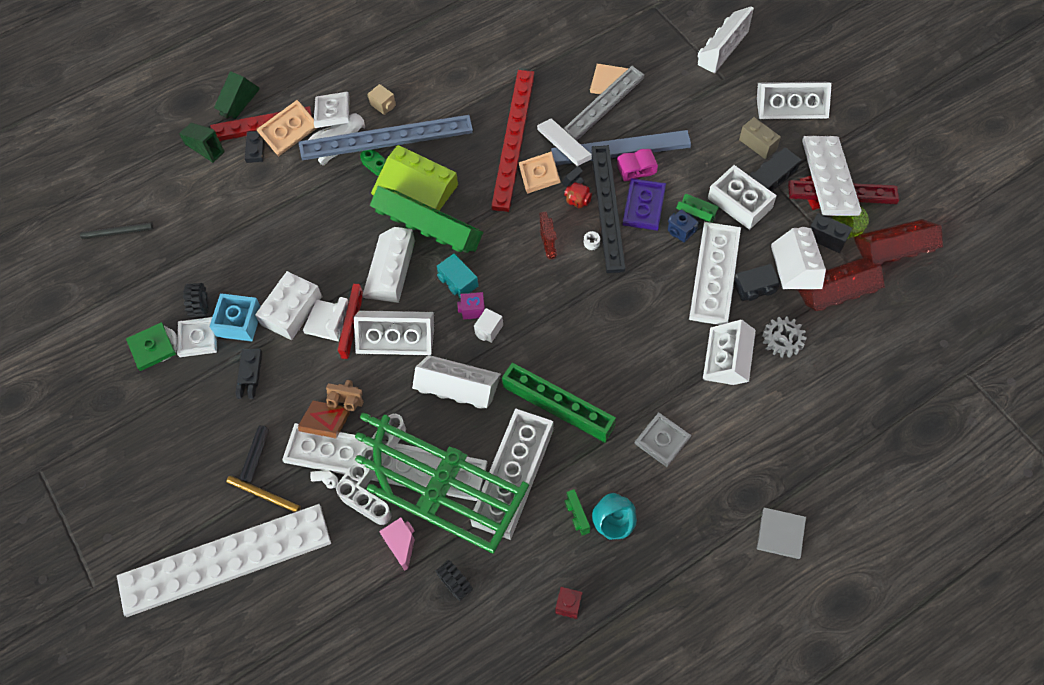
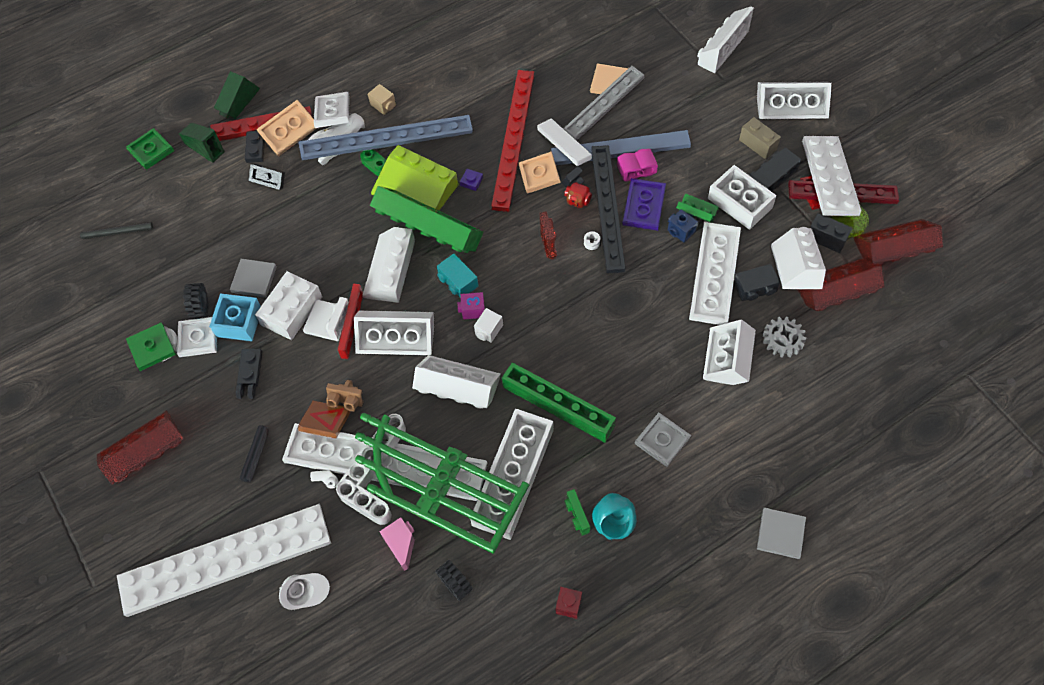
(139, 447): none -> clear red slope
(150, 149): none -> green plate
(253, 278): none -> light grey tile
(263, 494): pearl gold bar -> none
(266, 176): none -> plate
(303, 591): none -> white piece
(471, 179): none -> dark purple plate

